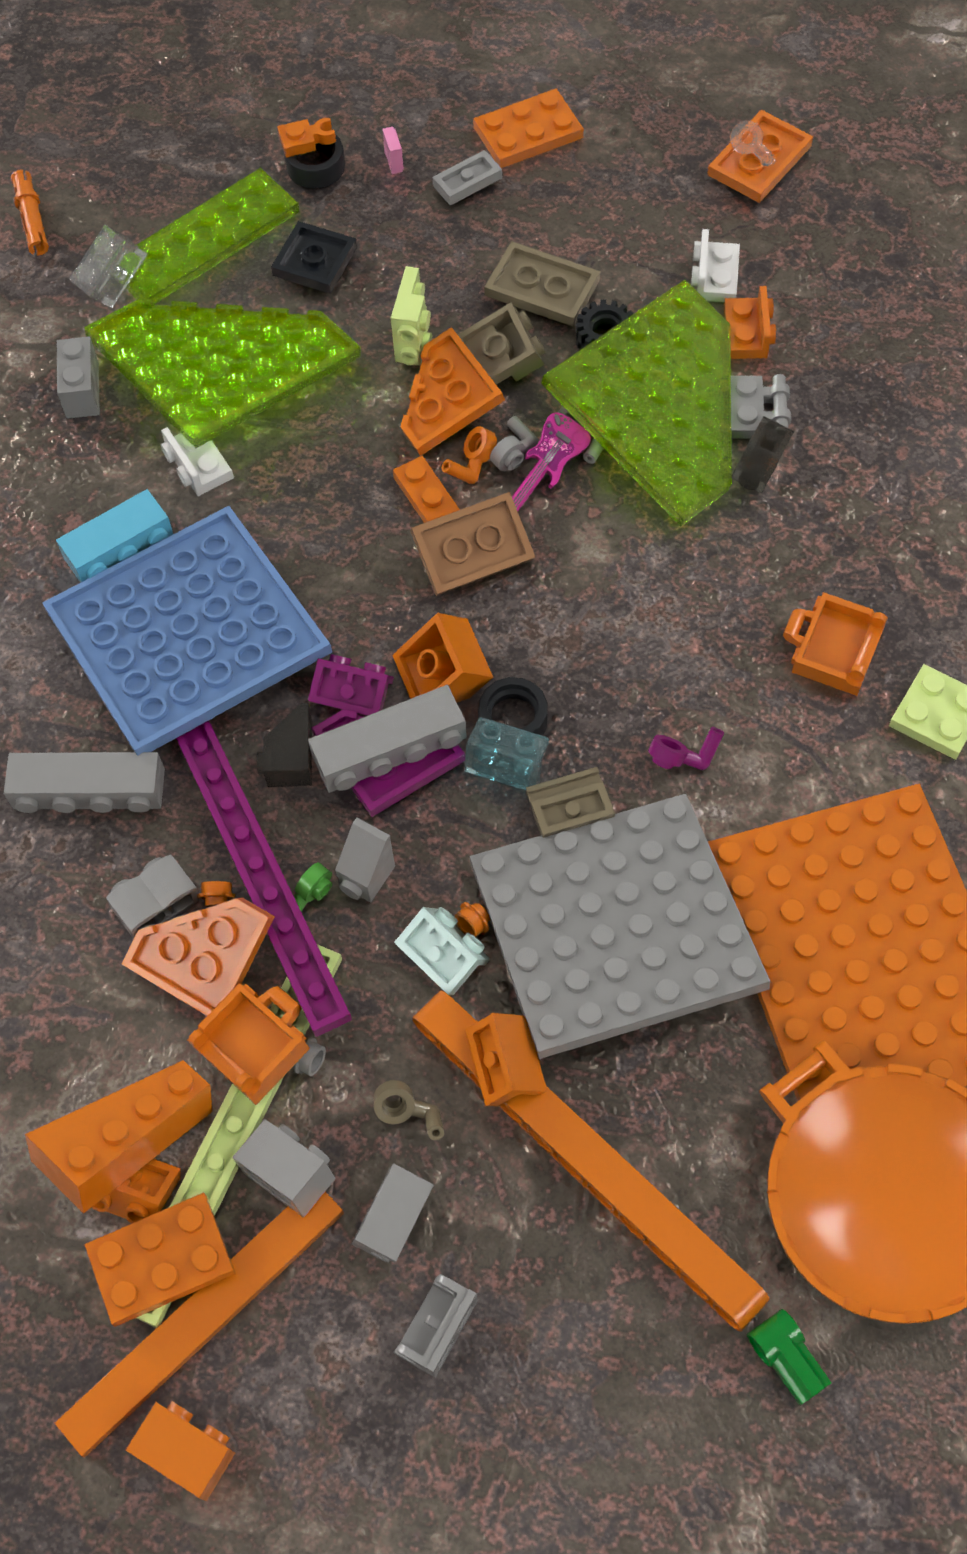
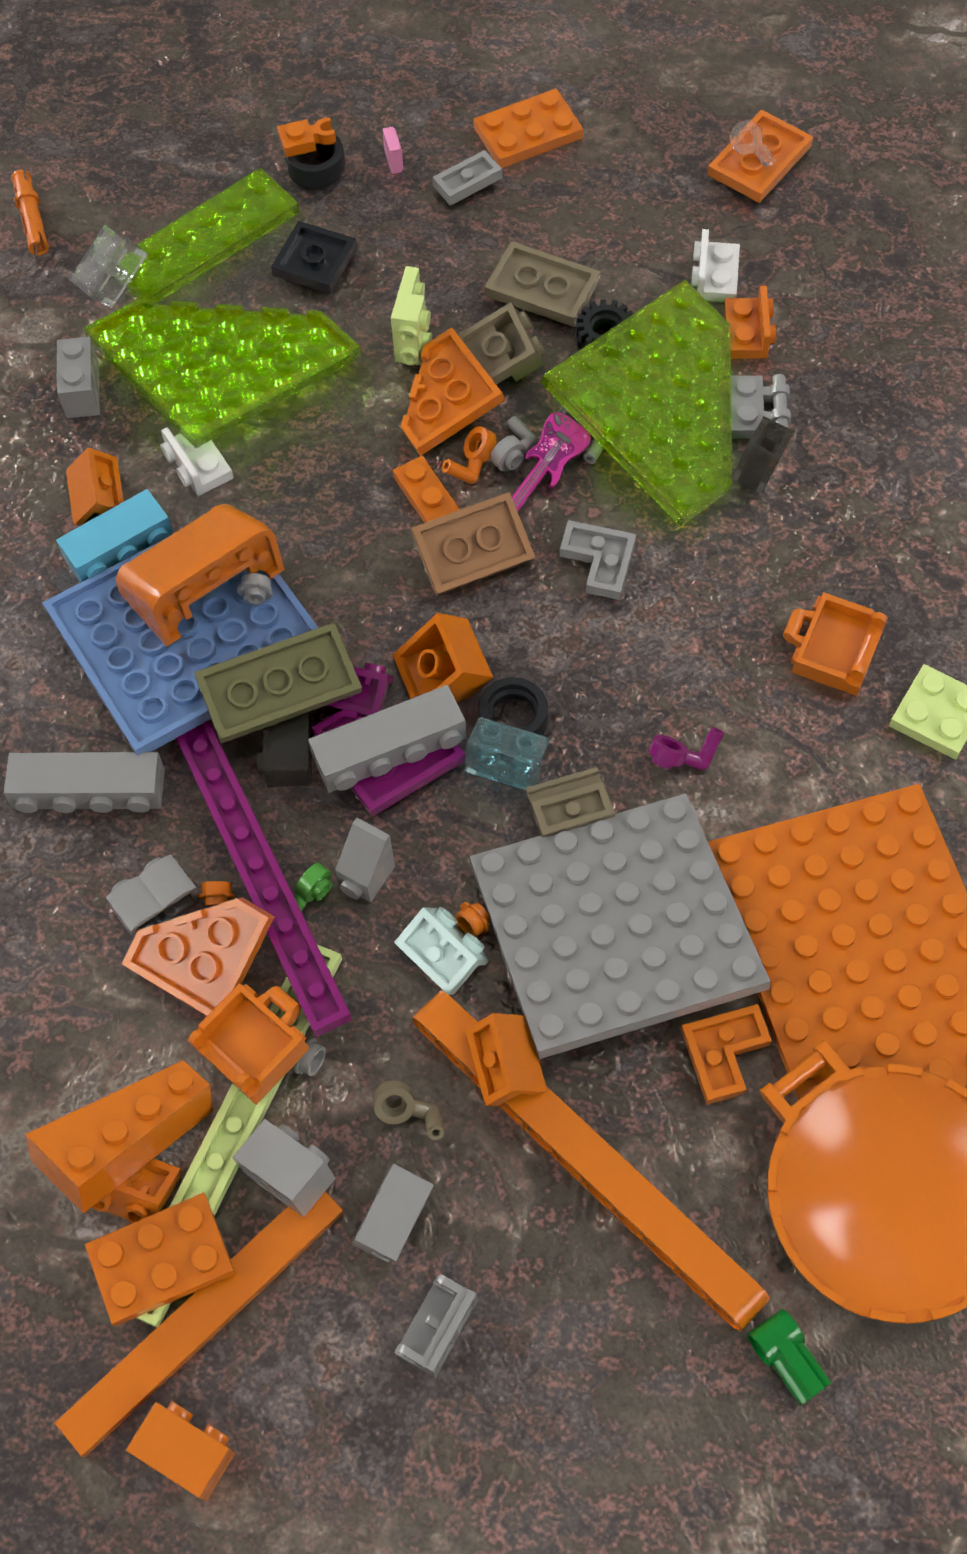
(93, 484): none -> orange panel
(193, 563): none -> orange windscreen
(255, 588): none -> light grey plate
(277, 682): none -> olive plate
(608, 552): none -> light grey plate
(713, 1049): none -> orange plate

